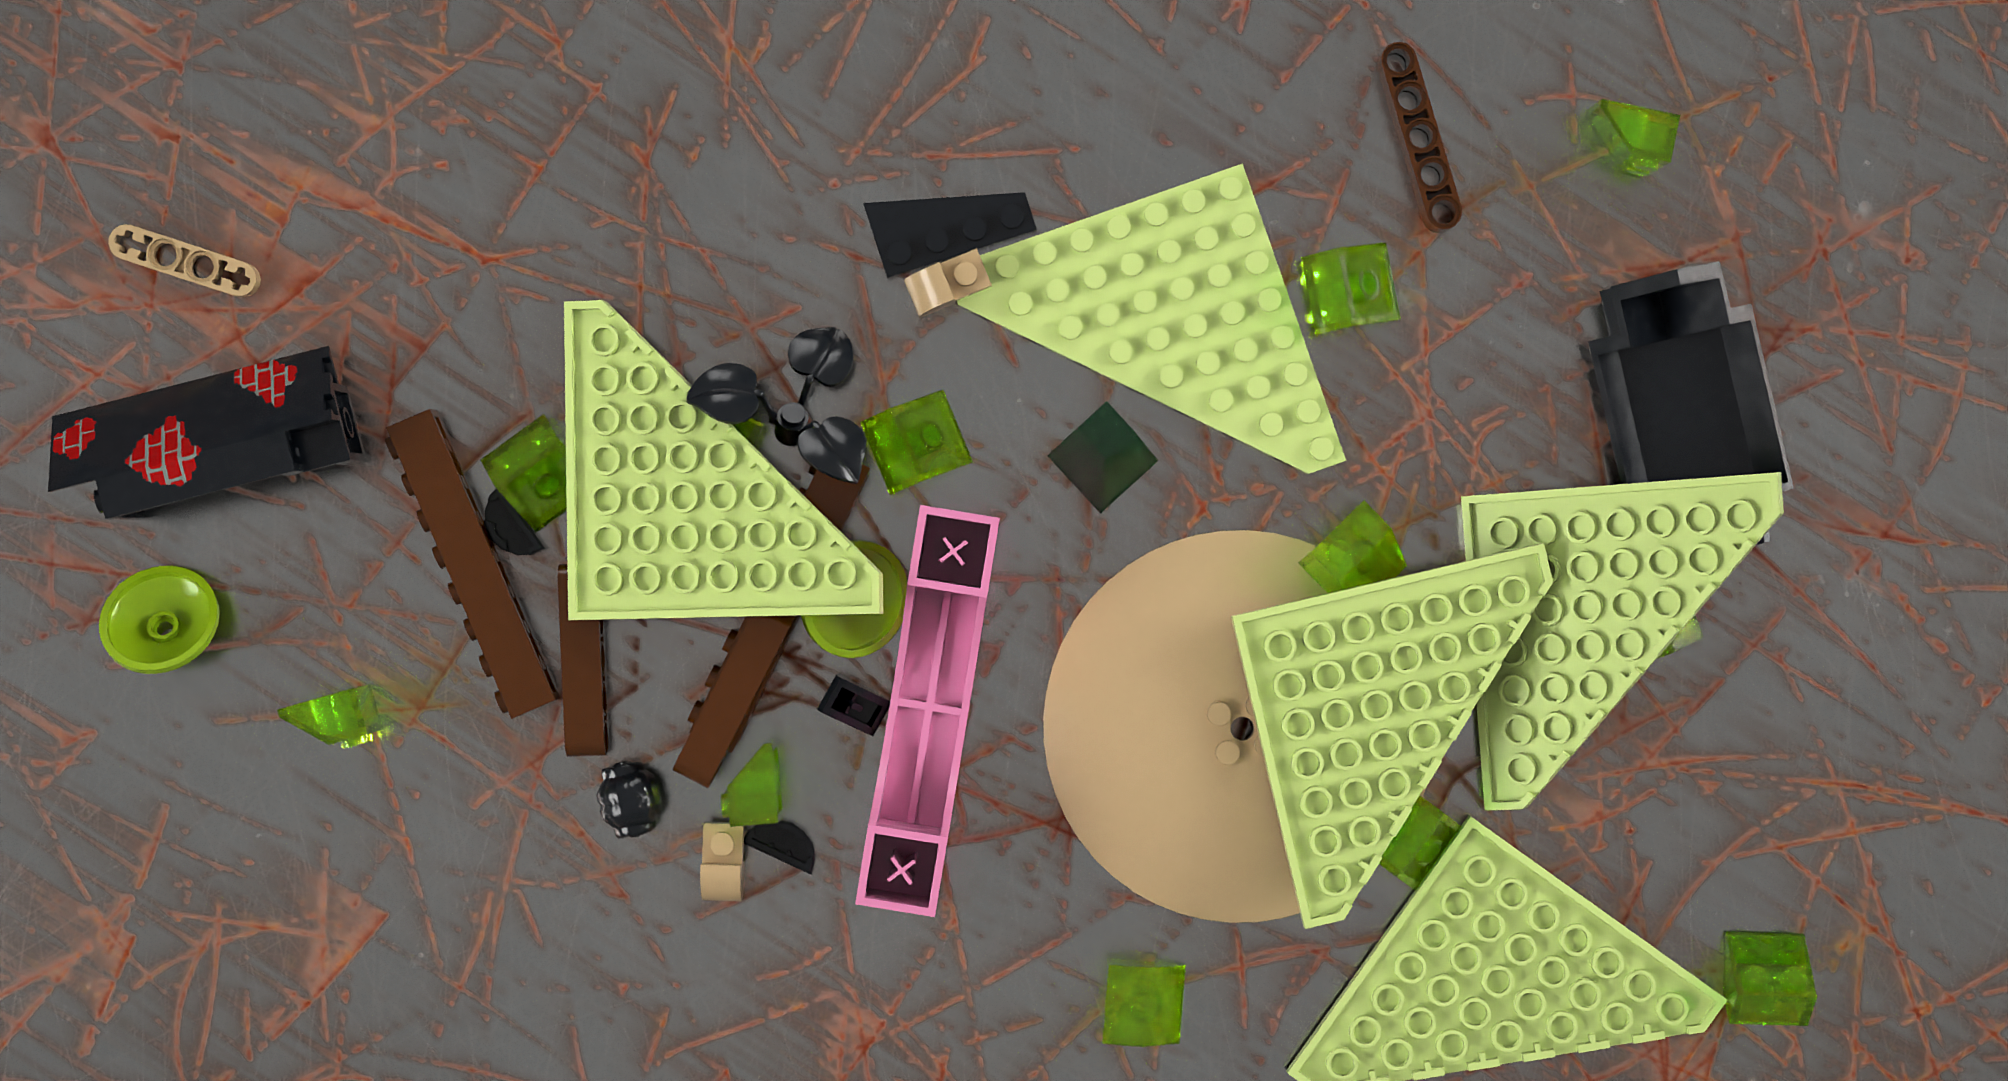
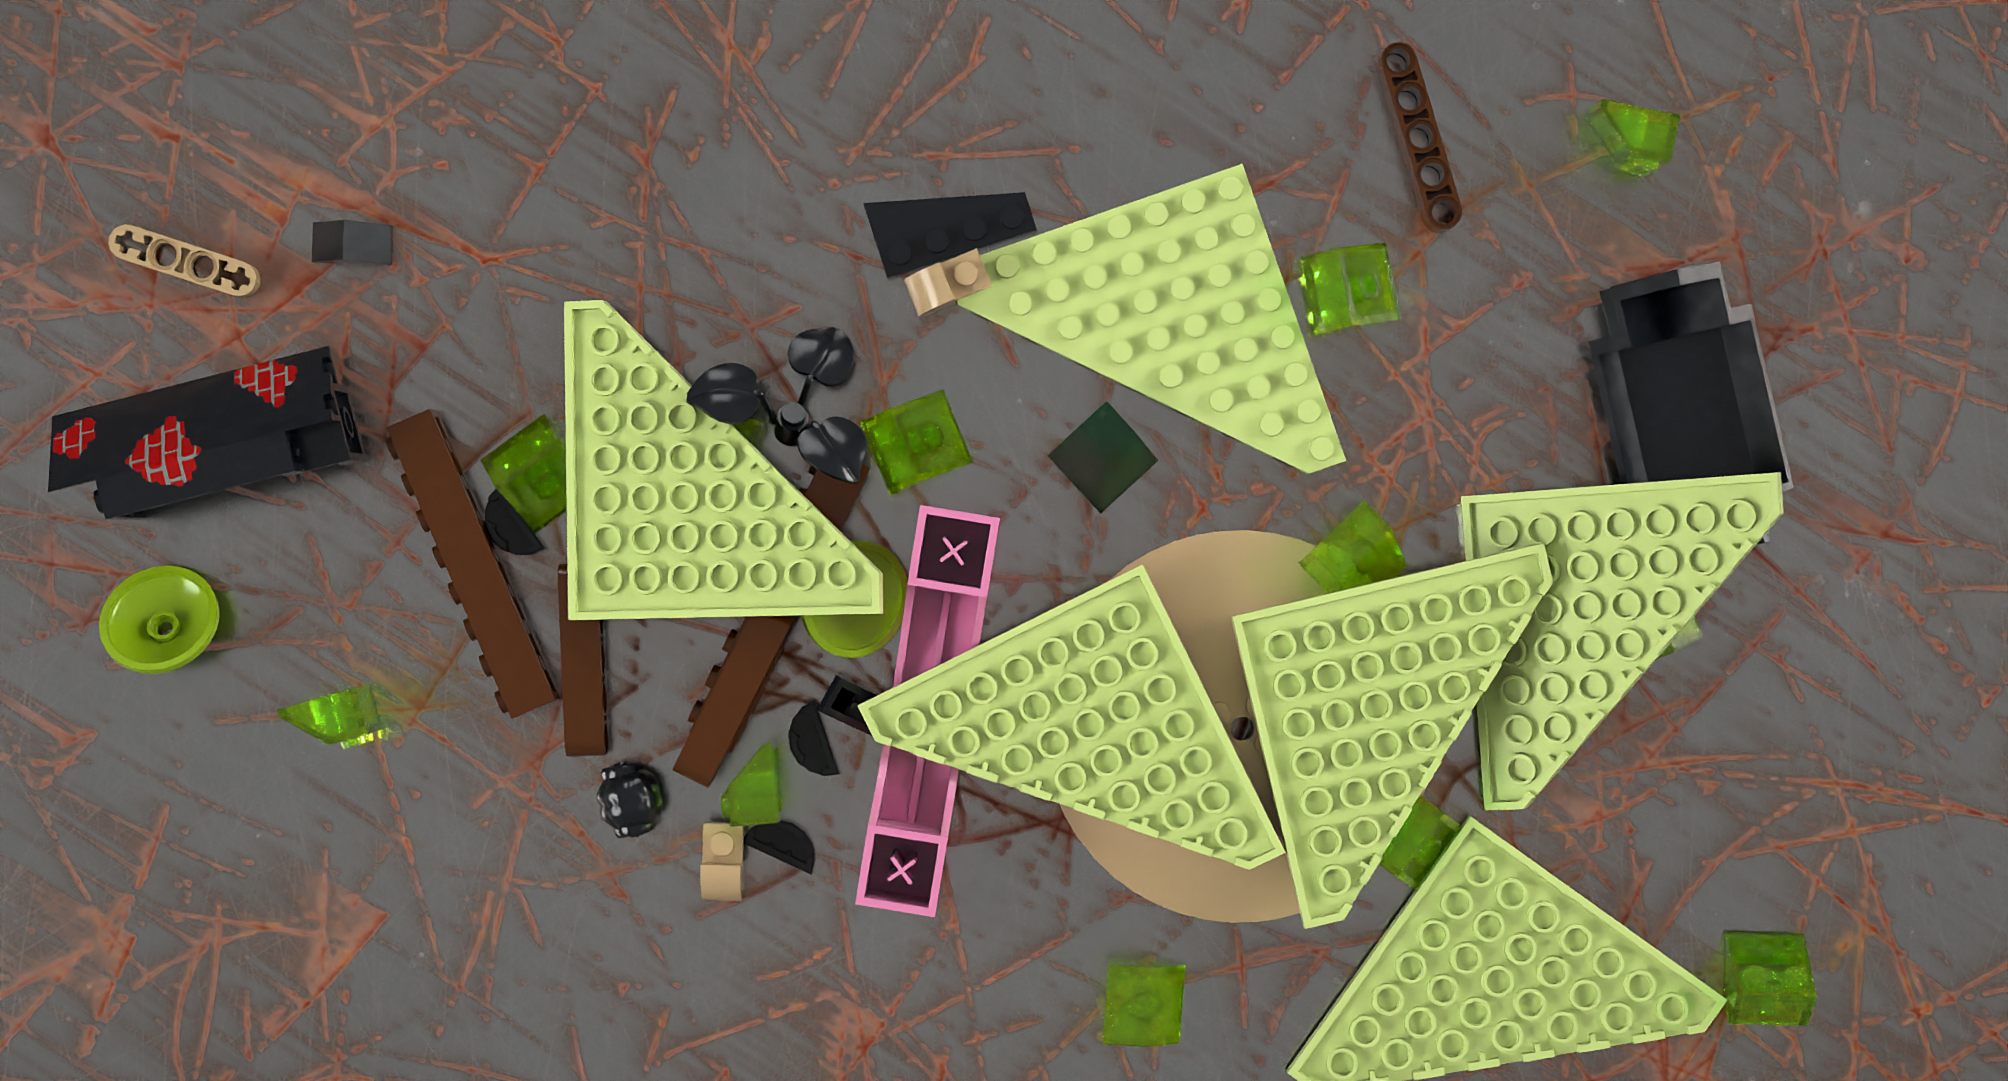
(352, 242): none -> black slope
(811, 743): none -> black tile
(1092, 715): none -> yellowish green plate

